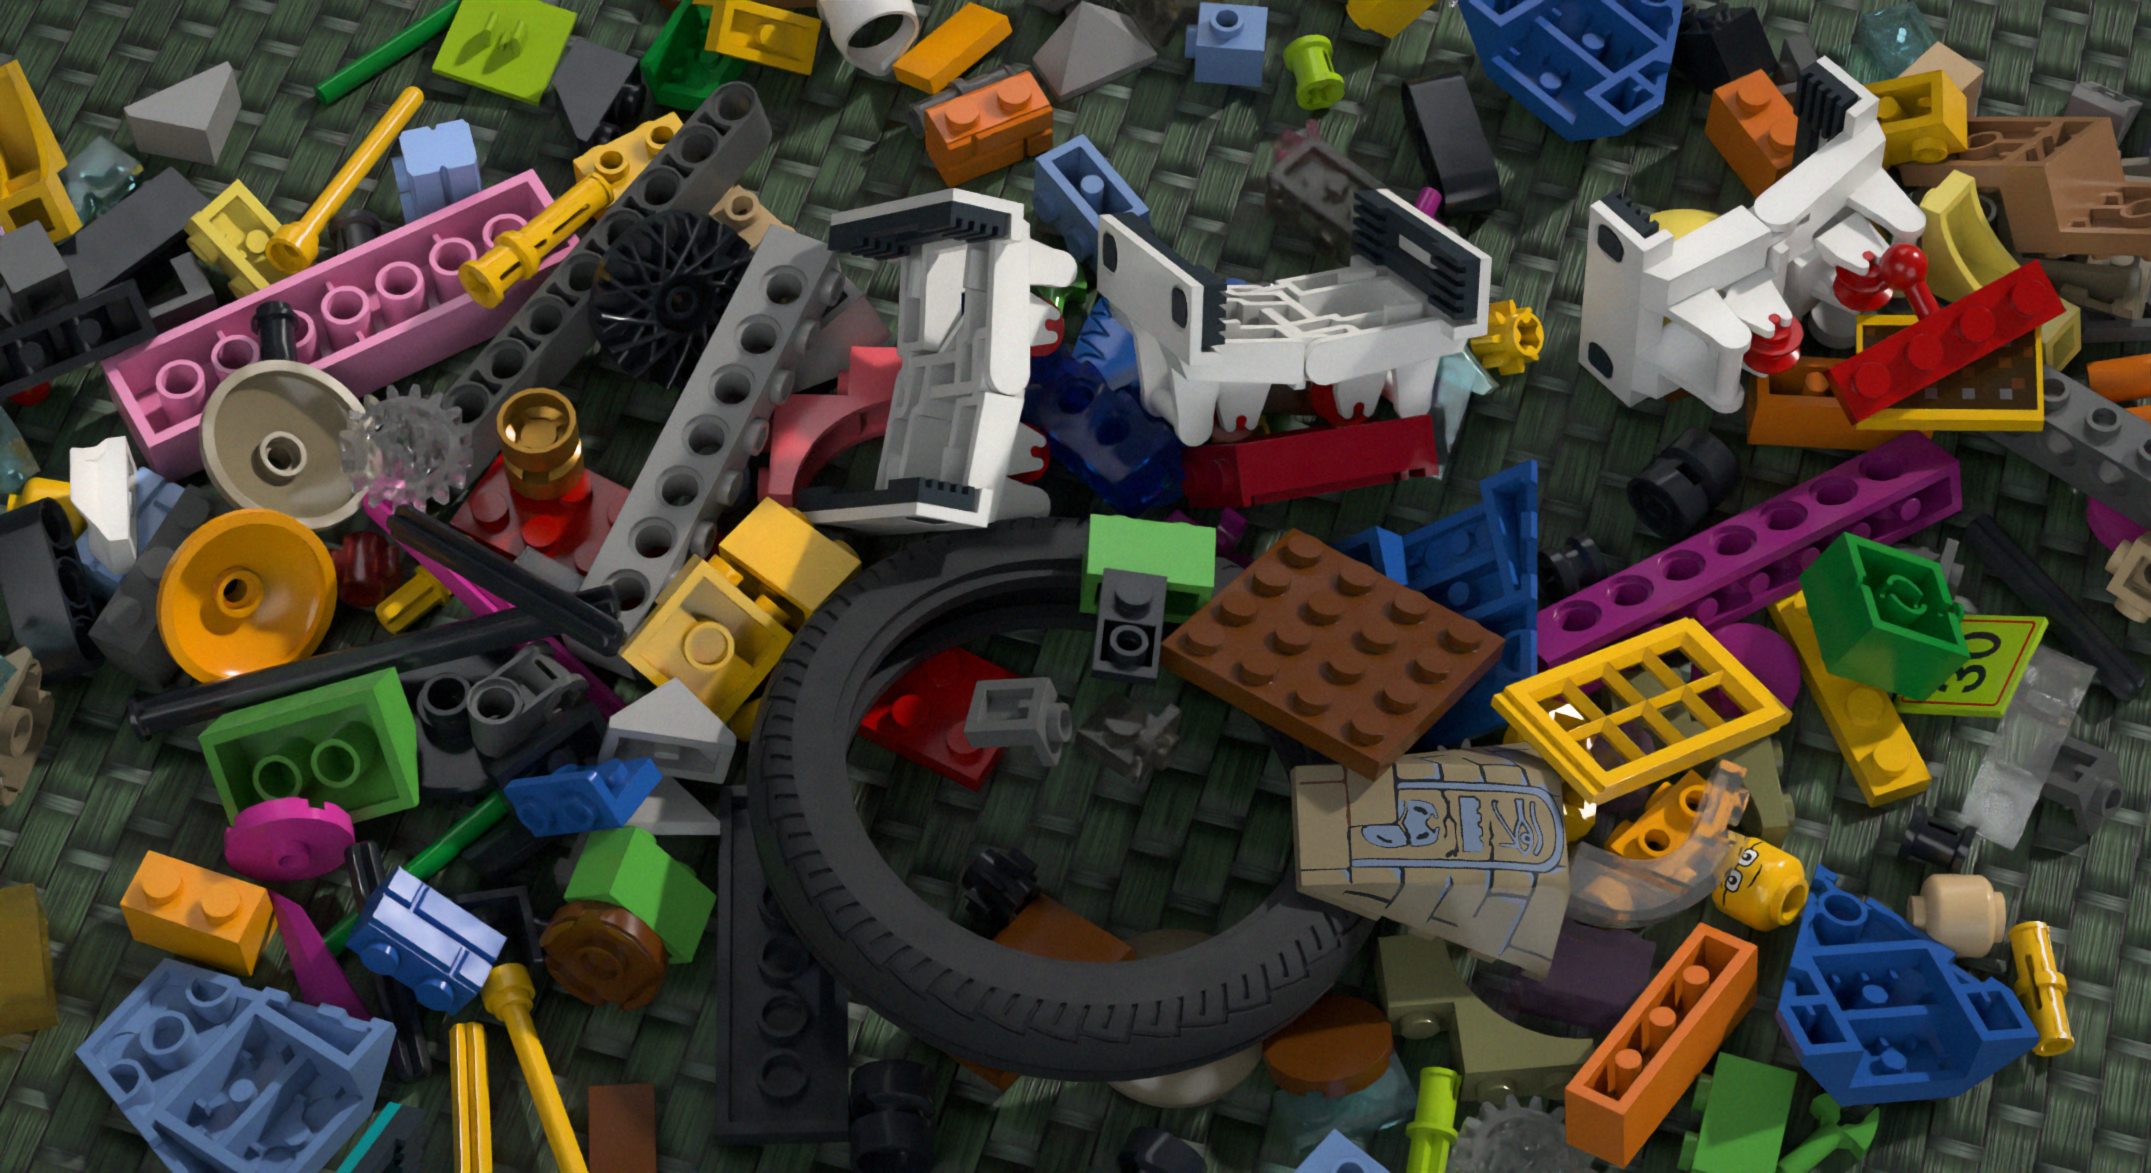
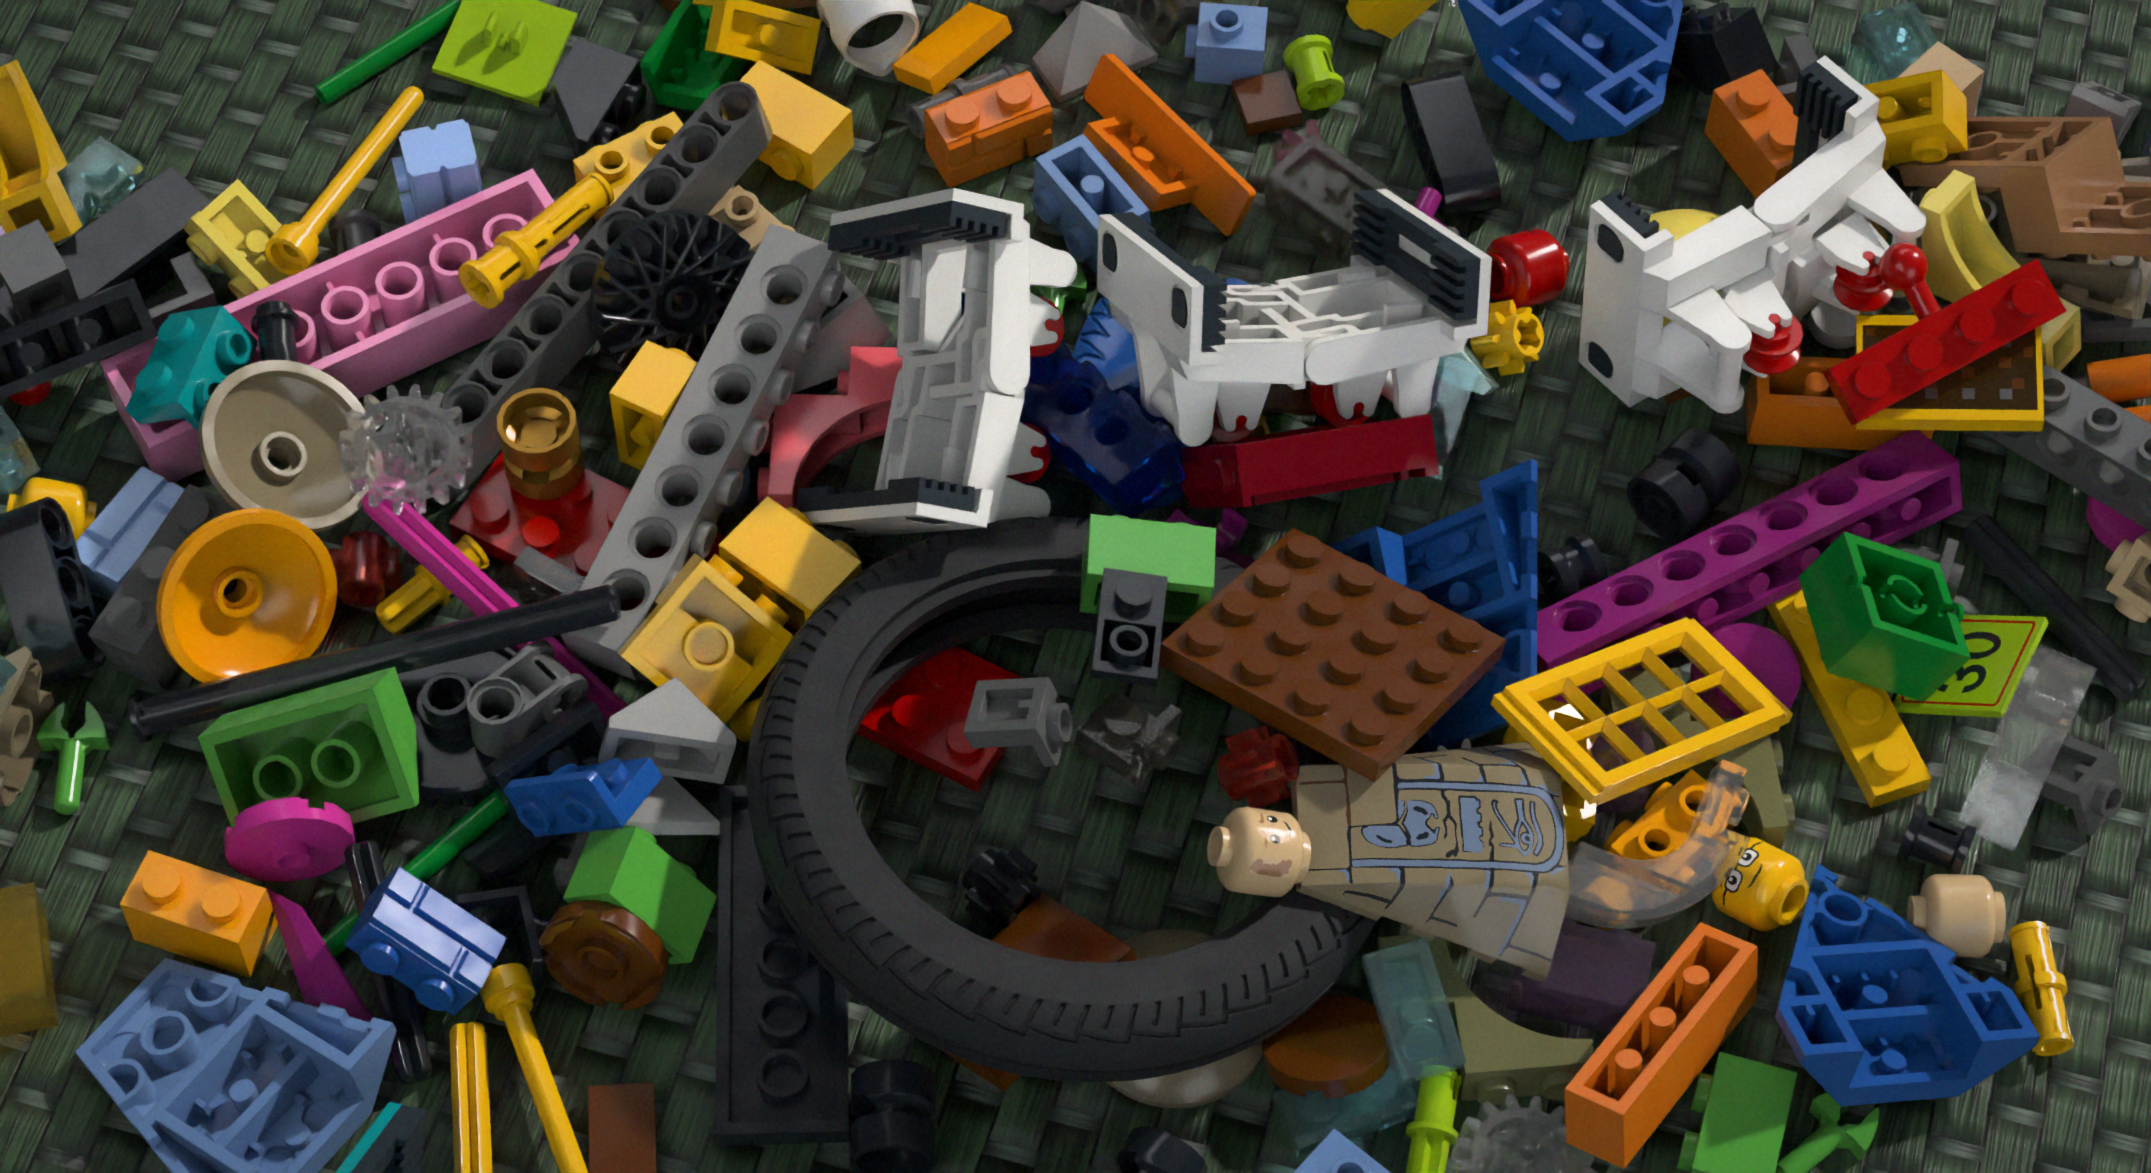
(72, 752): none -> bright green bar
(107, 498): white slope -> none
(187, 118): light grey slope -> none
(188, 364): none -> teal bracket
(507, 580): black axle -> none
(646, 399): none -> yellow brick
(807, 127): none -> yellow brick
(1159, 151): none -> orange bracket
(1258, 767): none -> clear red gear
(1259, 852): none -> tan head
(1266, 102): none -> reddish brown tile
(1413, 1011): none -> clear light blue plate
(1527, 268): none -> red head

